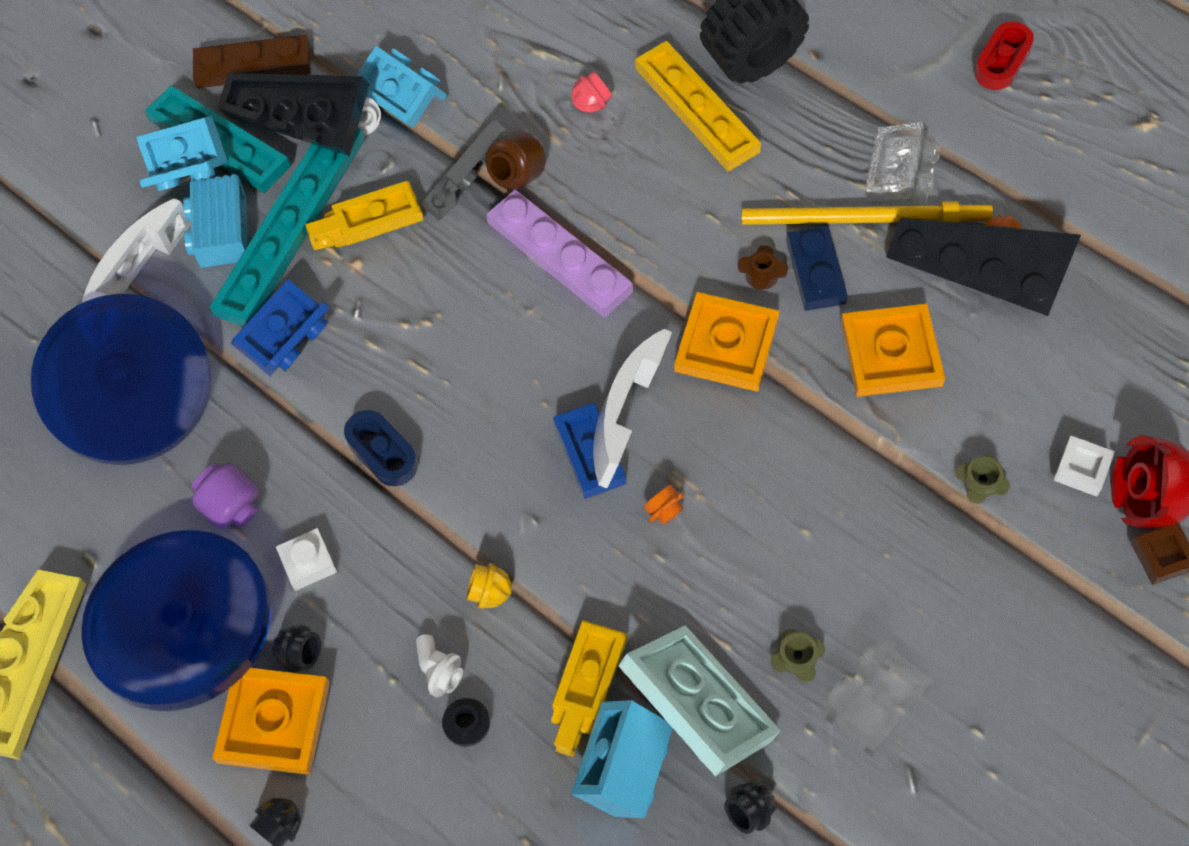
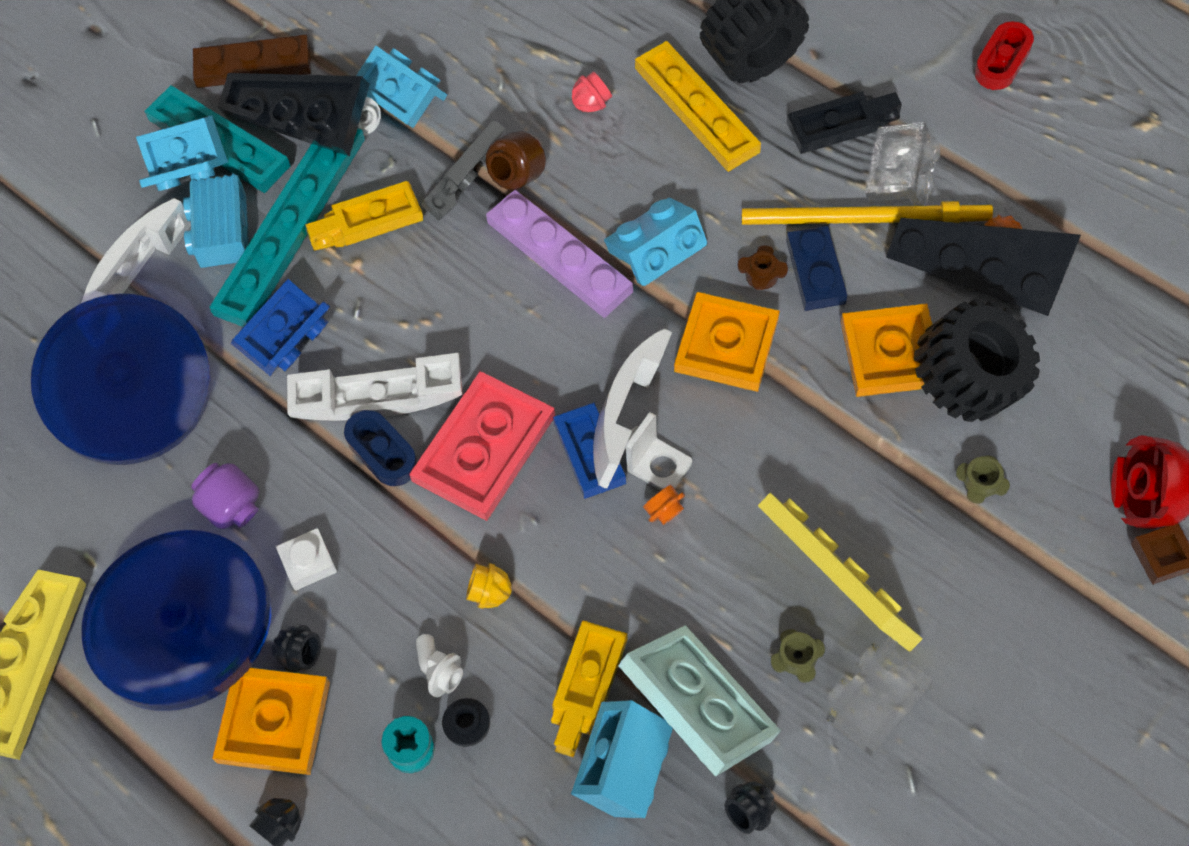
(389, 392): none -> white slope
(415, 752): none -> teal wheel
(483, 445): none -> coral plate
(645, 447): none -> white bracket
(658, 239): none -> medium azure bracket
(842, 120): none -> black hinge
(846, 575): none -> light yellow wing
(999, 346): none -> black tyre
(1084, 466): white plate -> none

